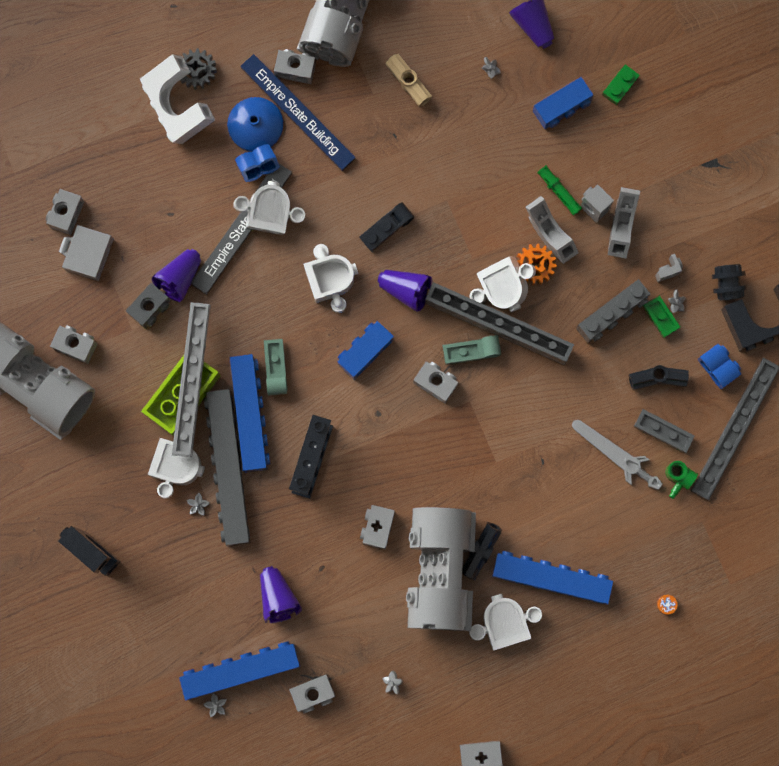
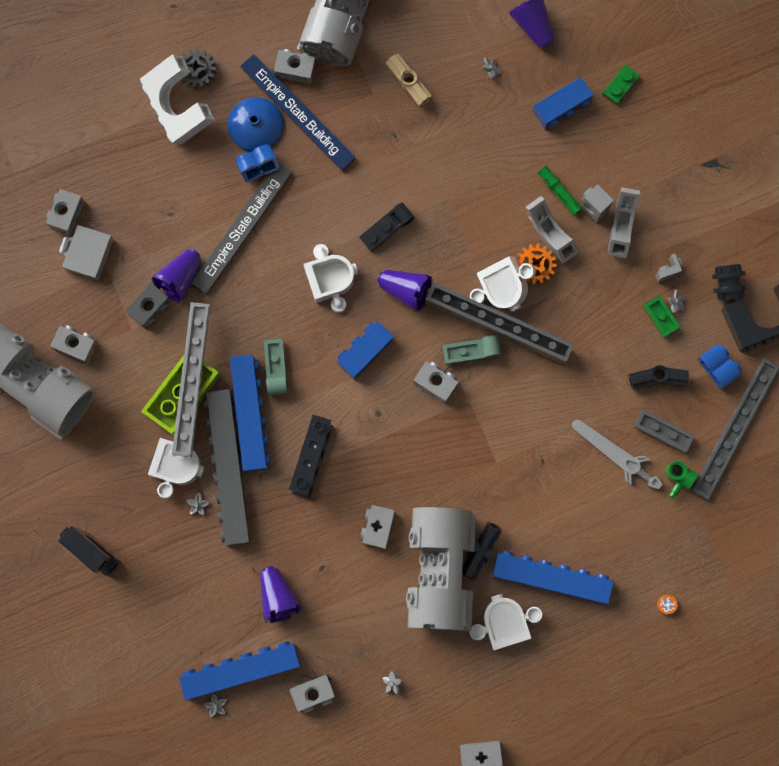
(269, 209): white piece -> none
(617, 308): dark grey brick -> none

